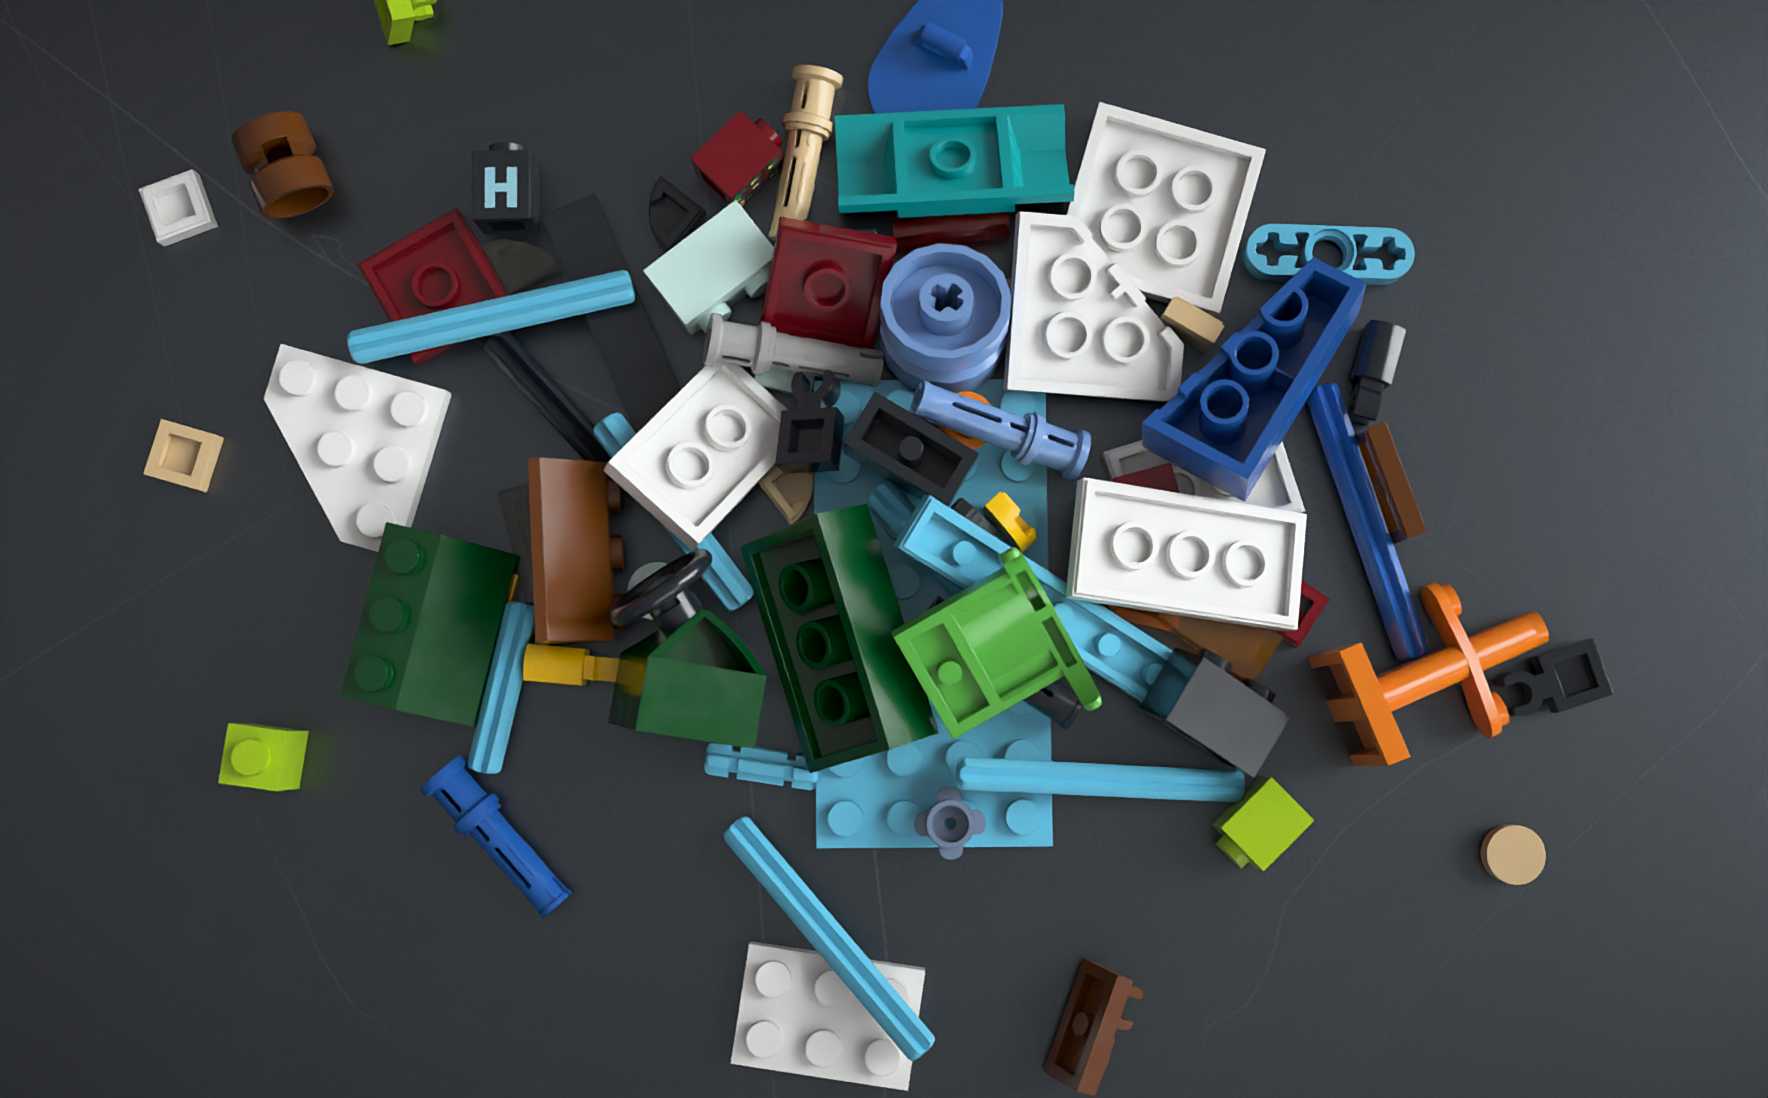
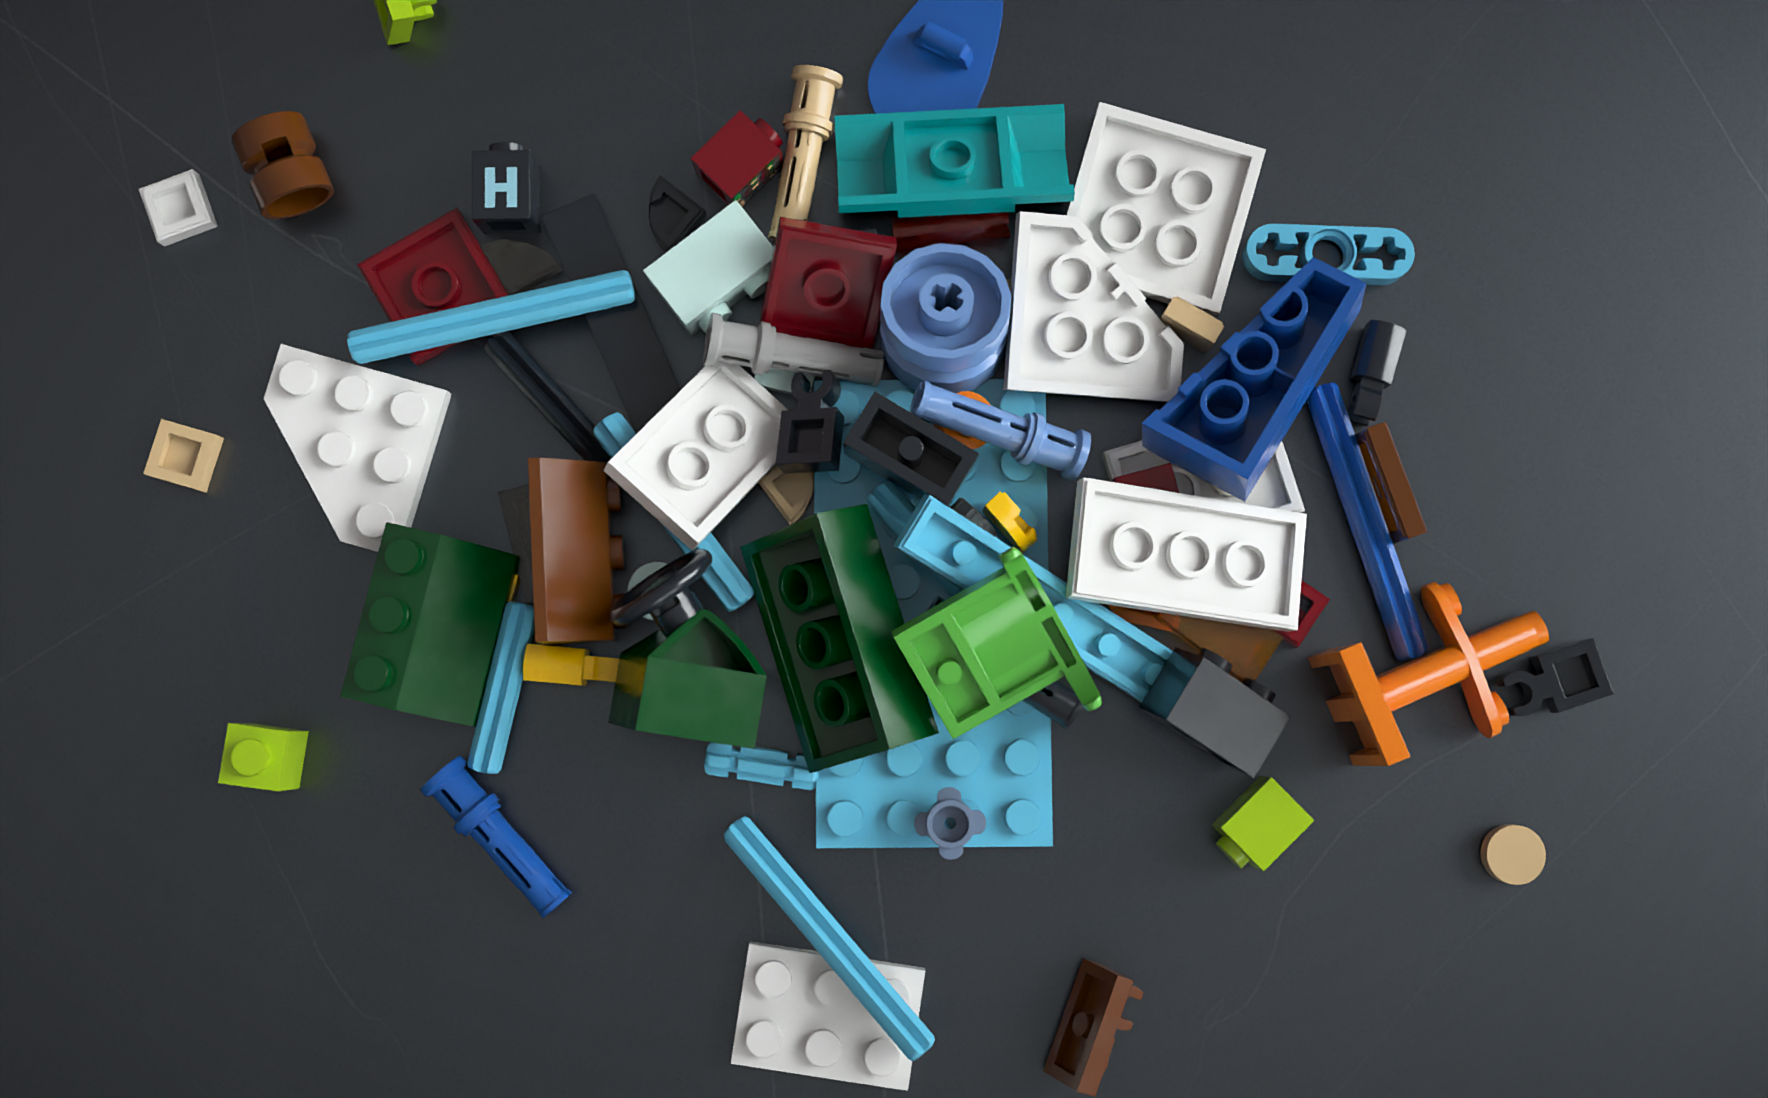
(1099, 780): medium azure axle -> none

